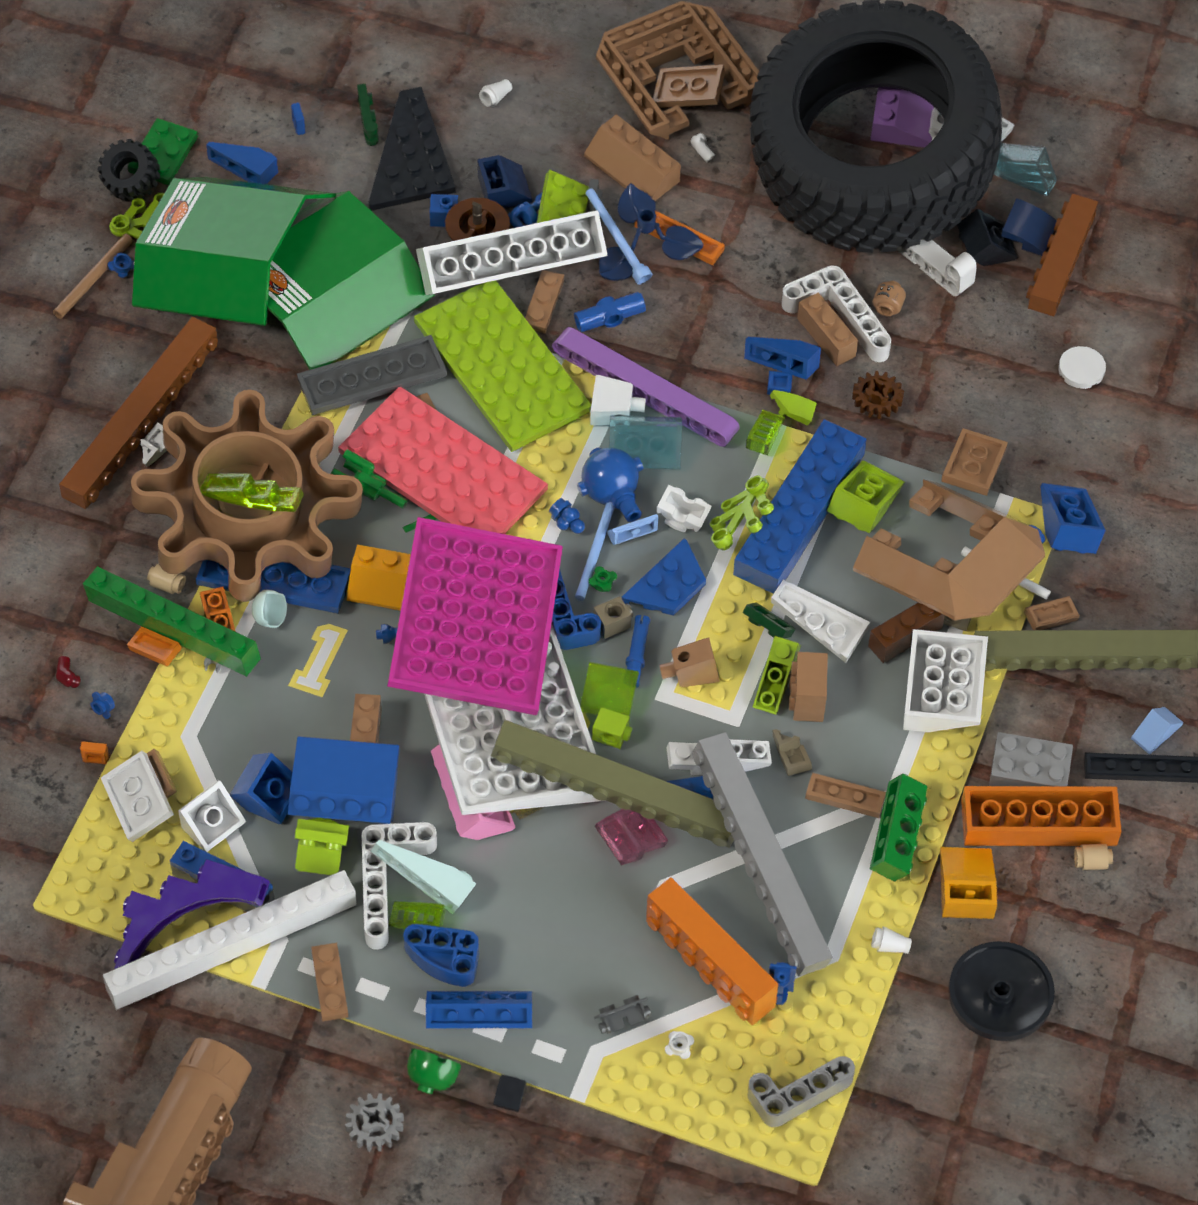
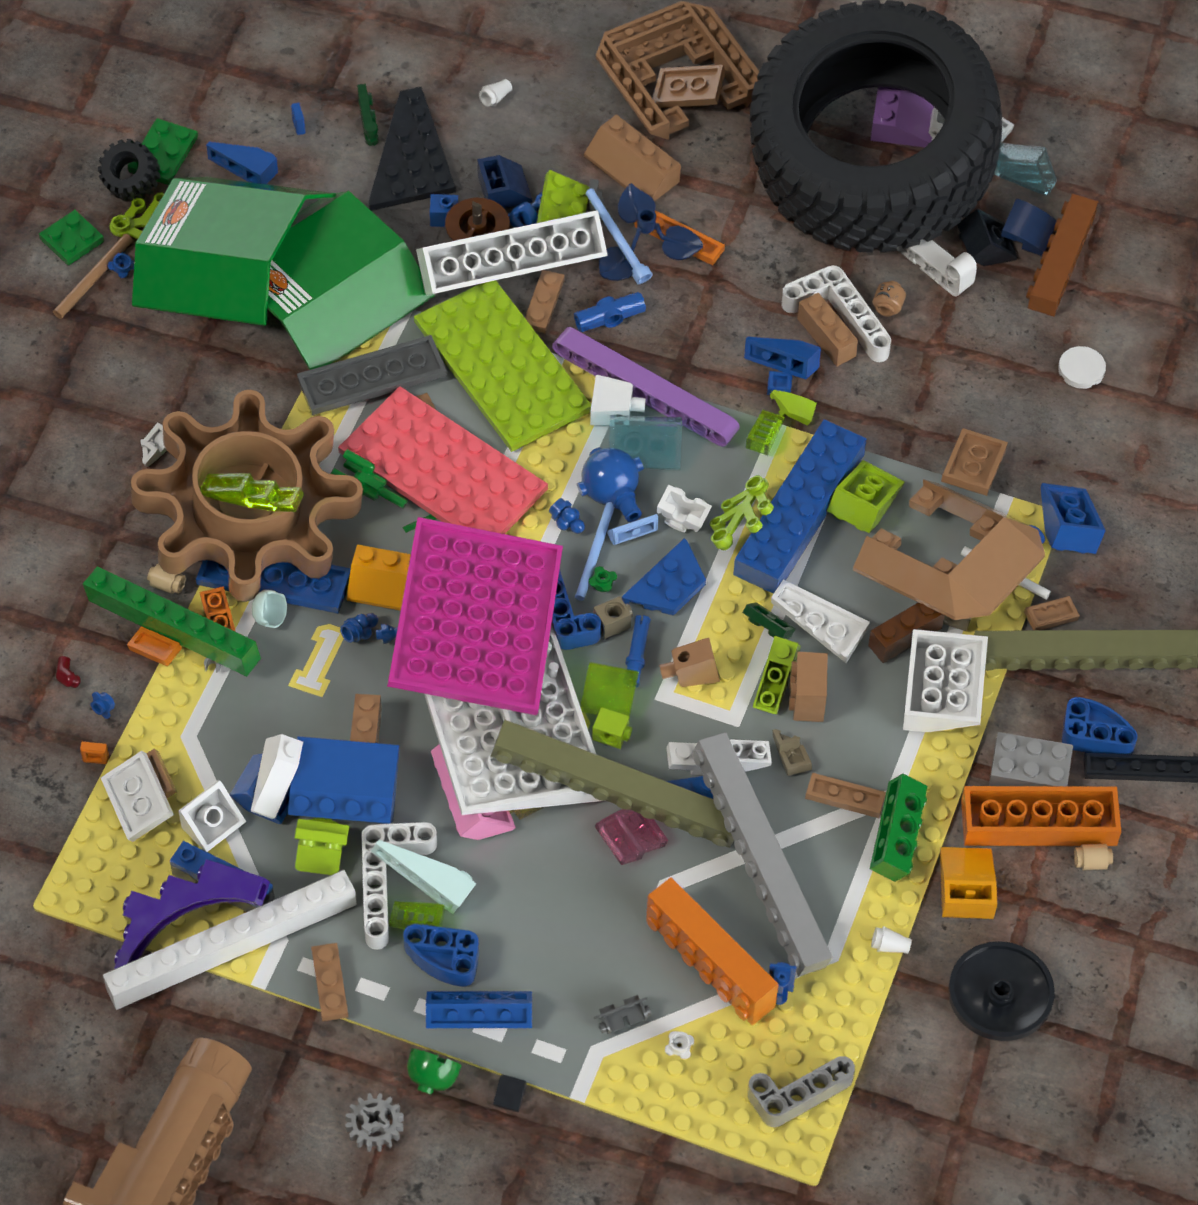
(71, 237): none -> green plate
(138, 413): dark orange brick -> none
(275, 774): none -> white slope
(358, 627): none -> blue piece
(699, 145): white arm -> none
(878, 394): reddish brown gear -> none
(1093, 722): none -> blue beam
(1156, 729): light blue slope -> none

